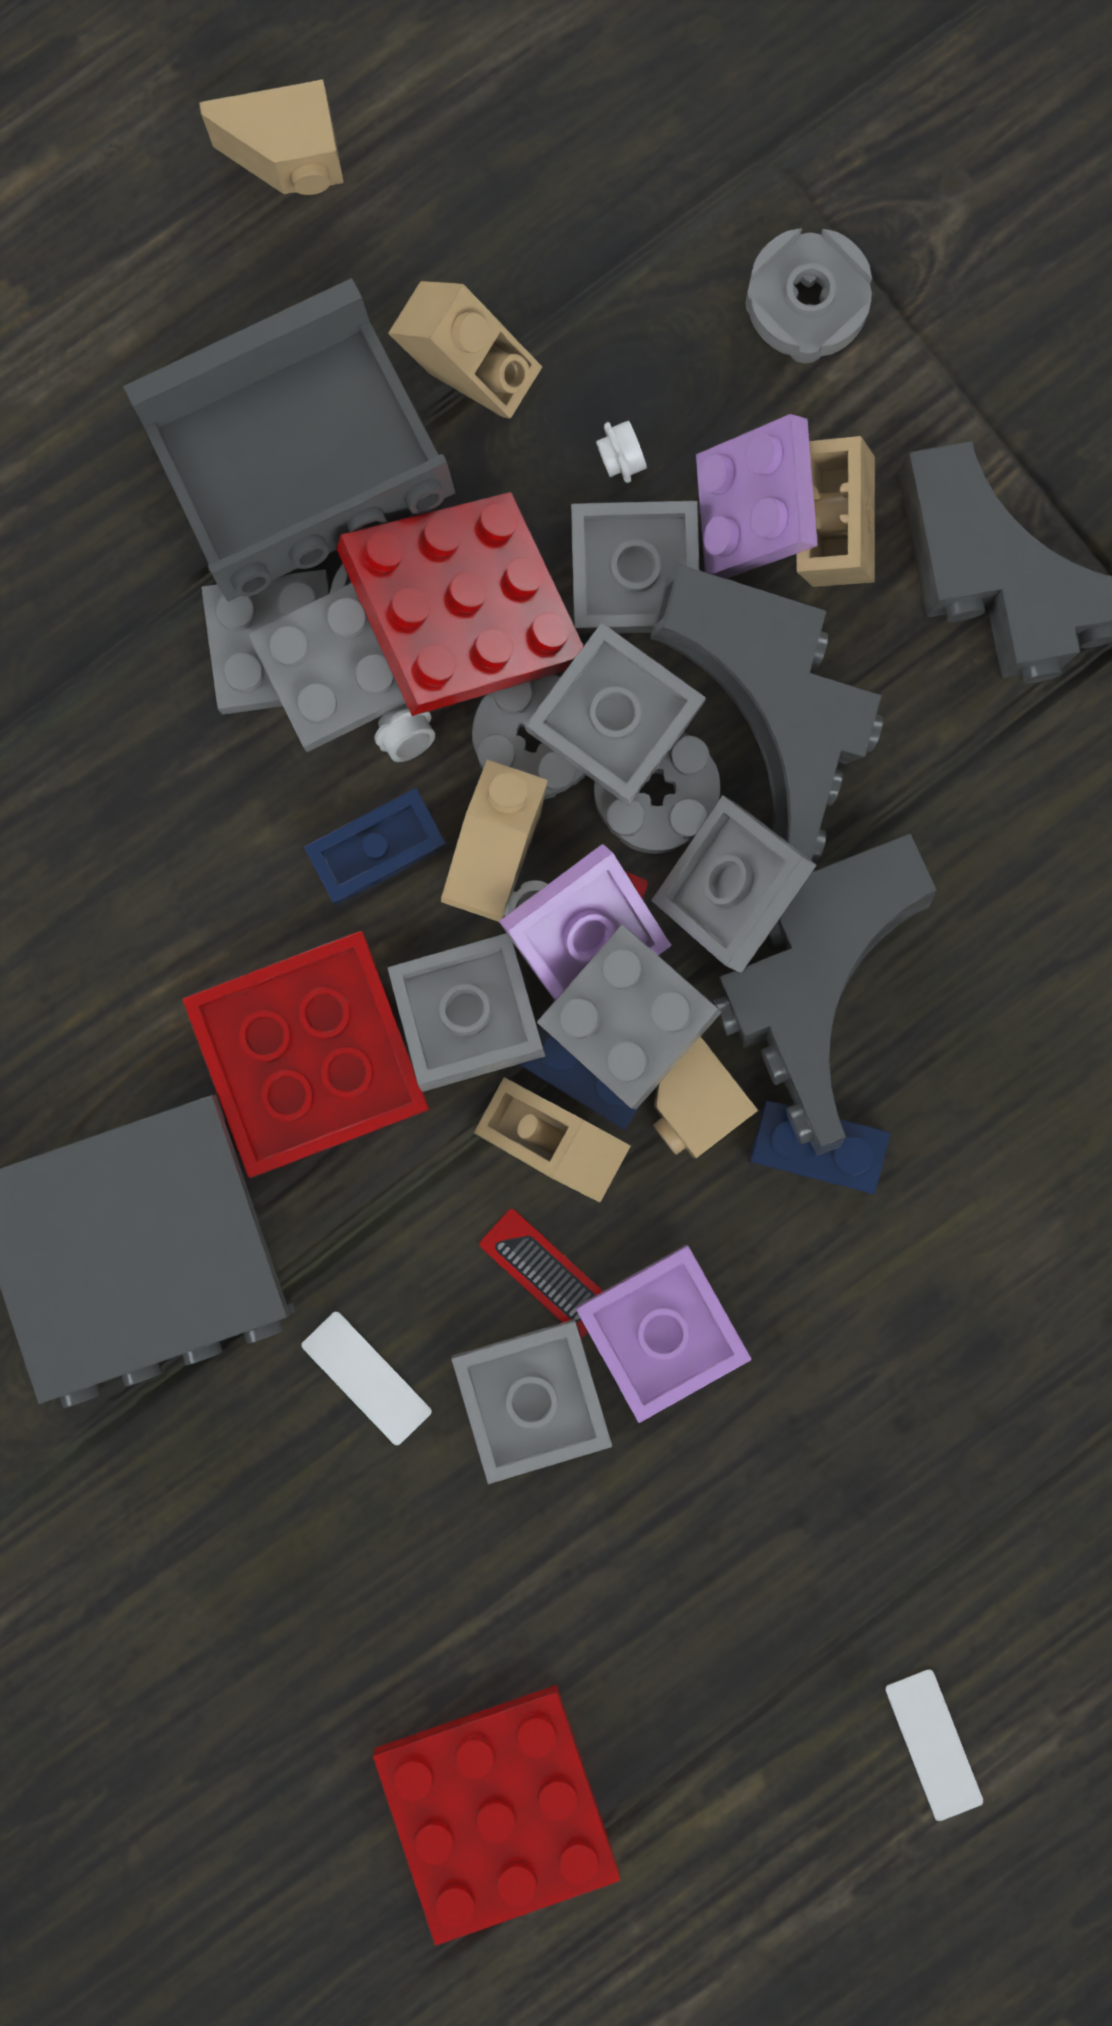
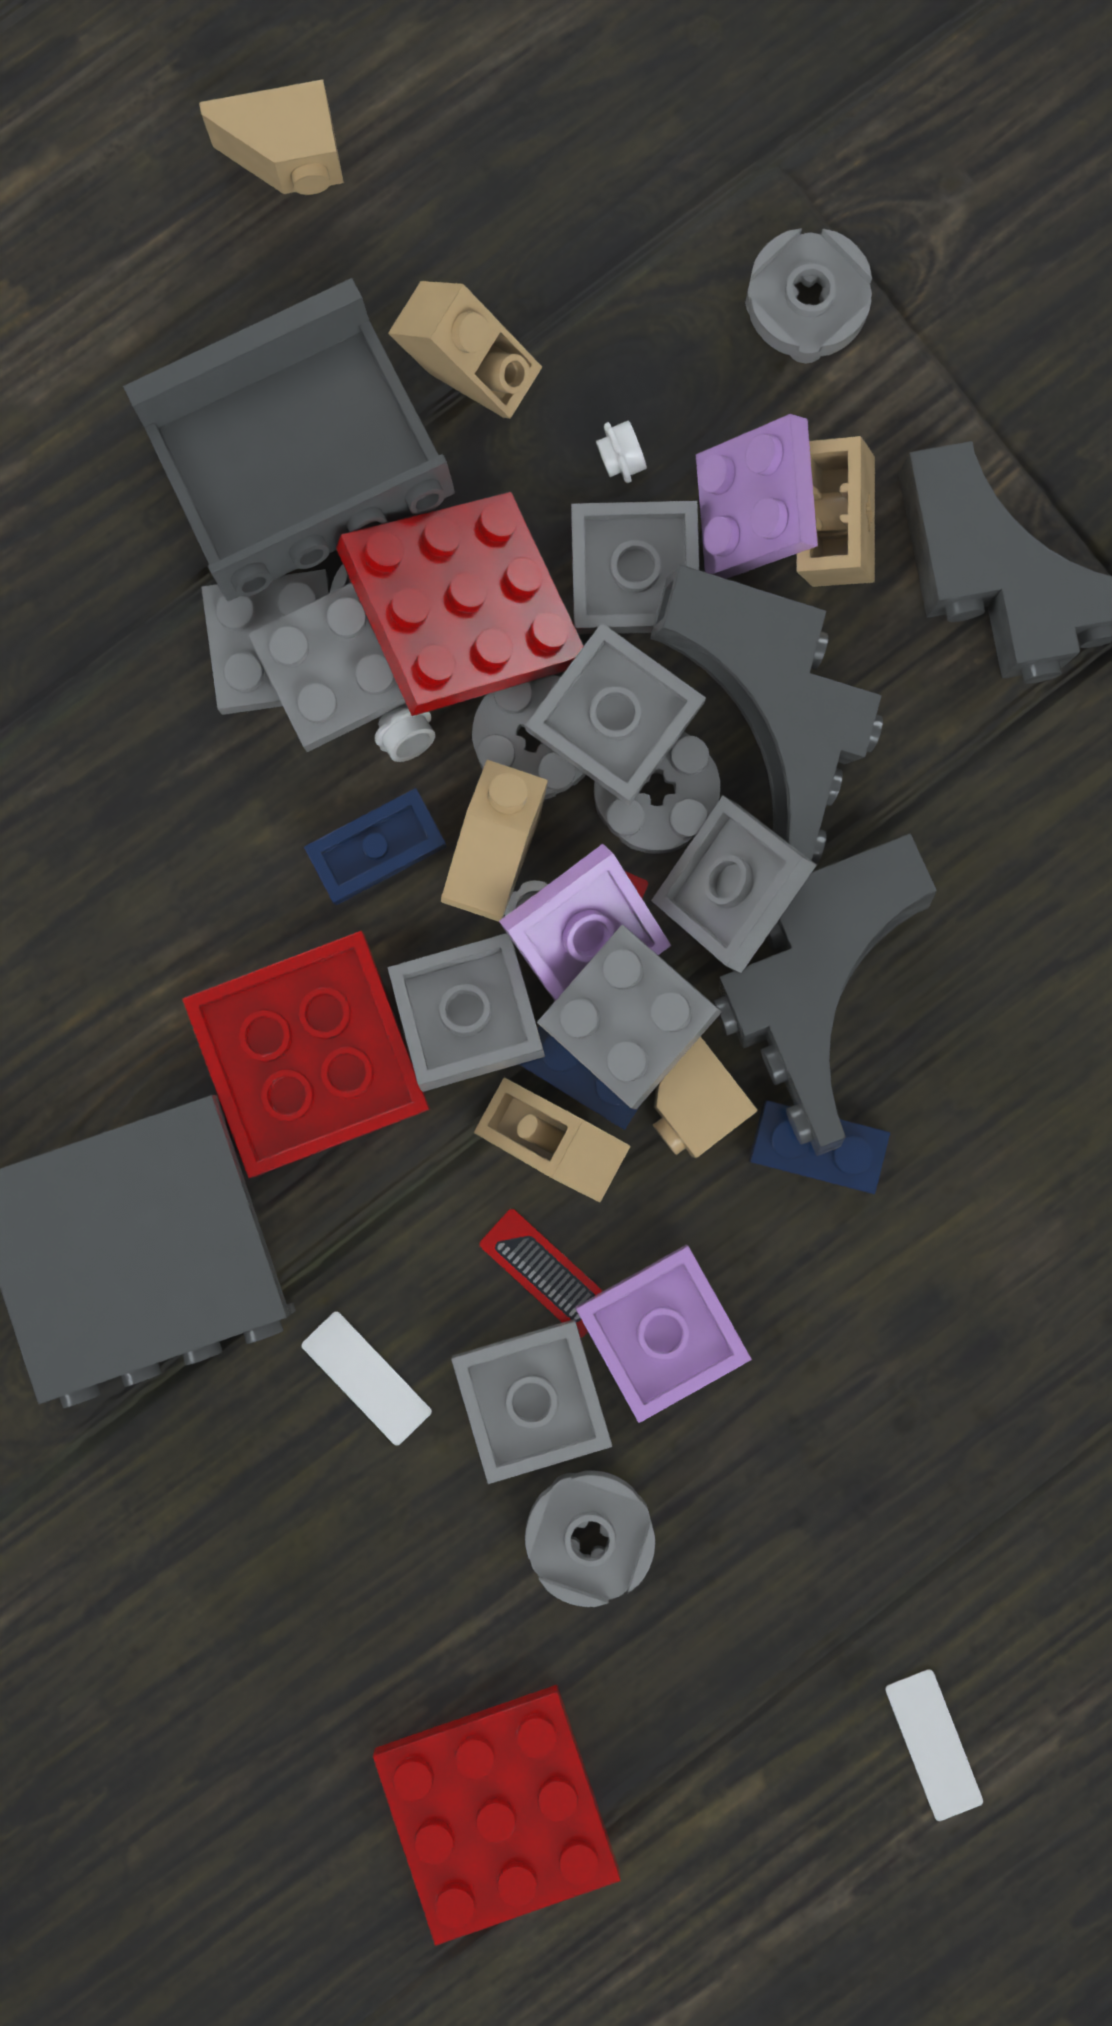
(608, 1570): none -> light grey plate

